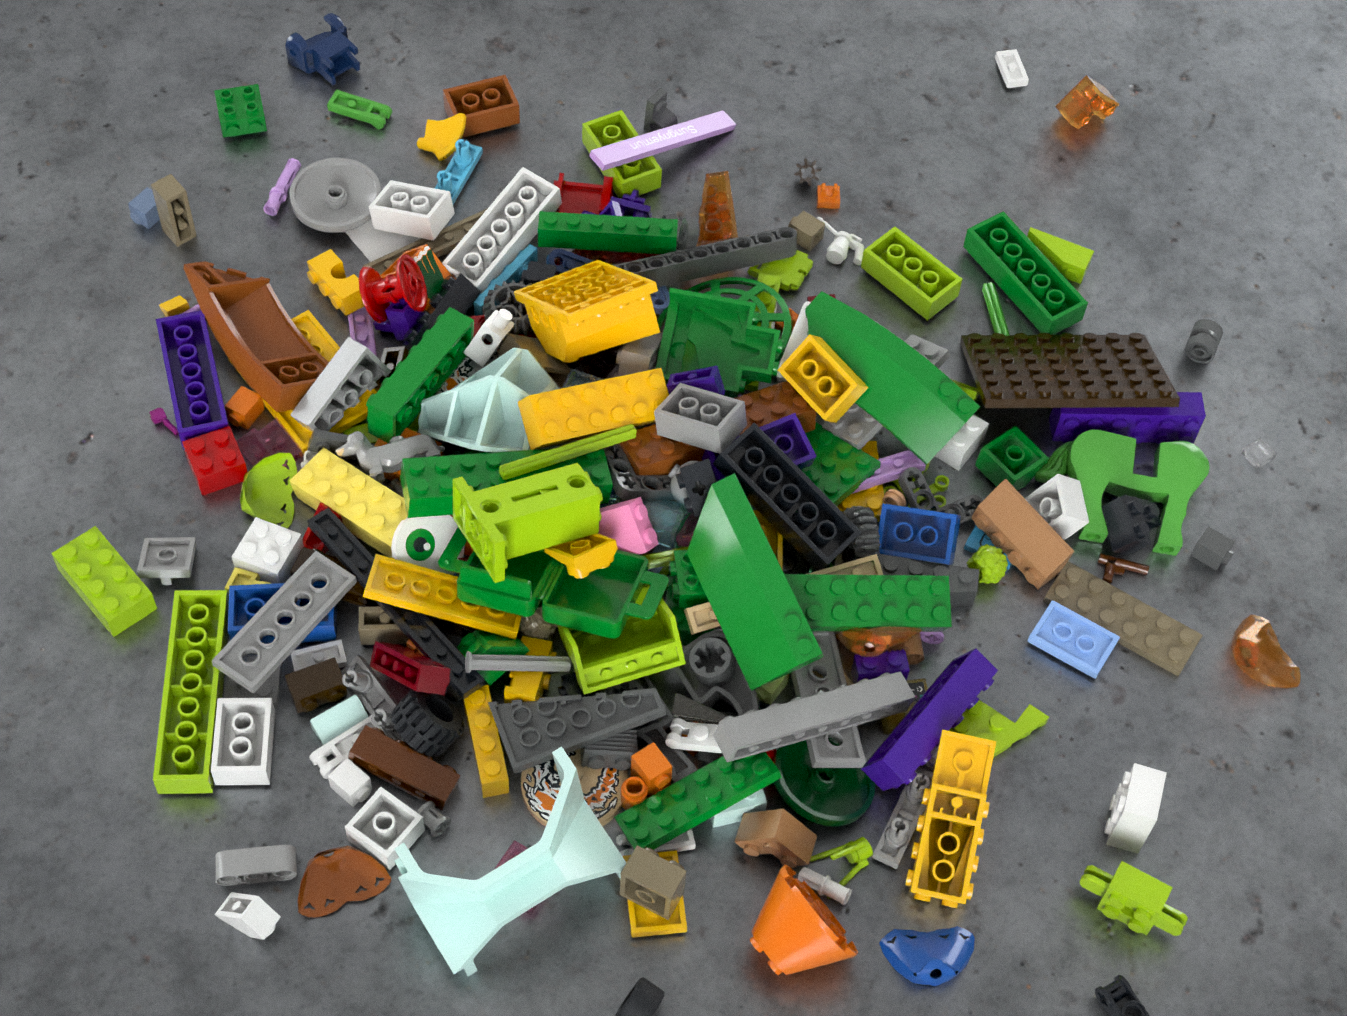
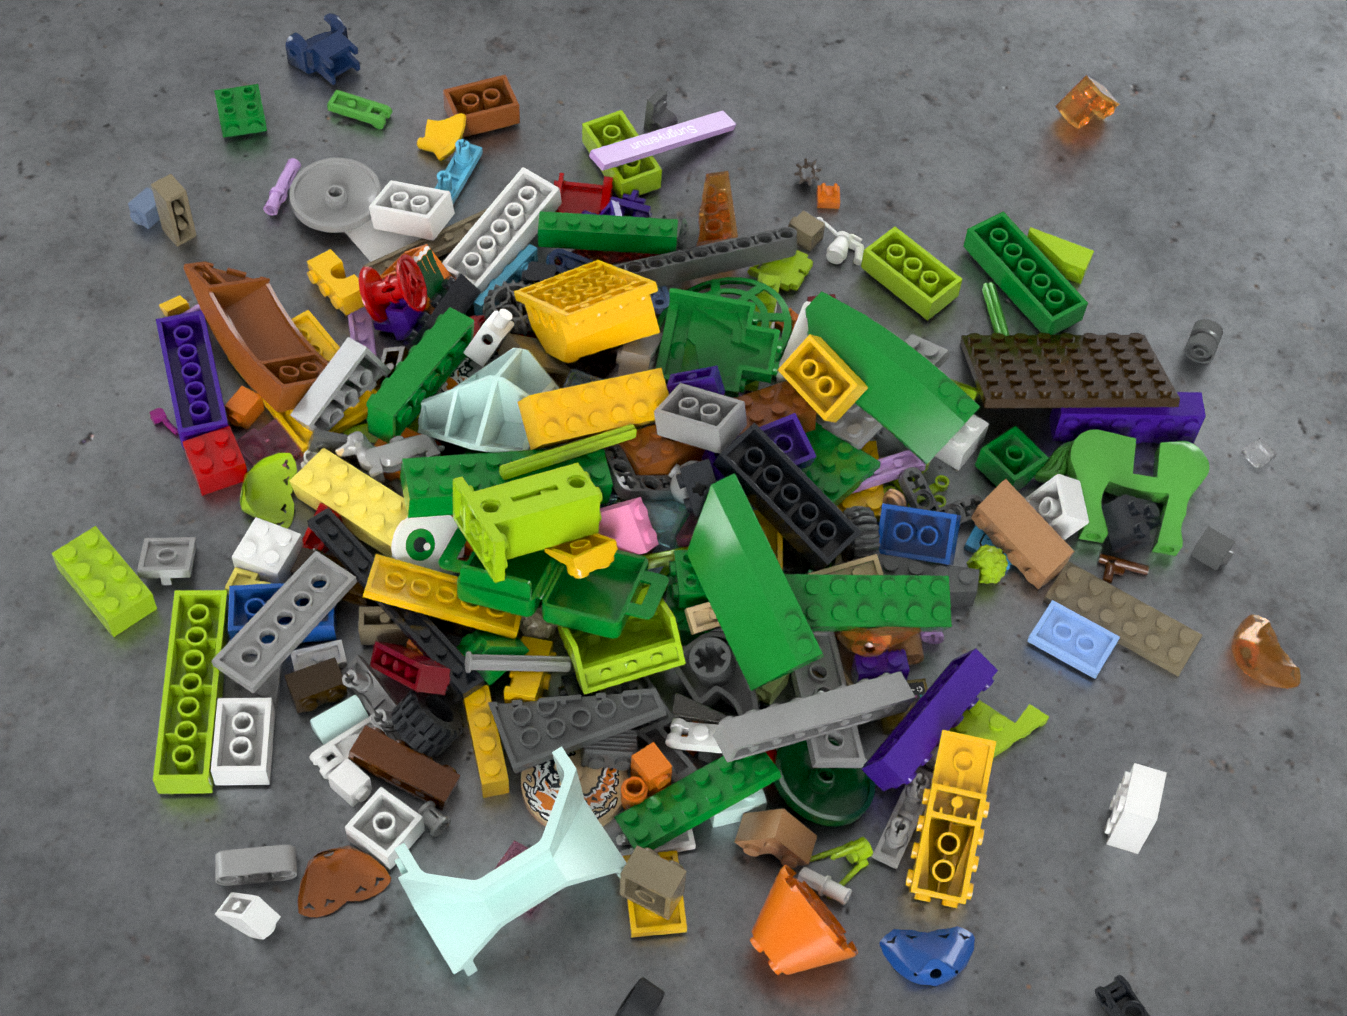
(1011, 68): white plate -> none
(1134, 899): lime brick -> none

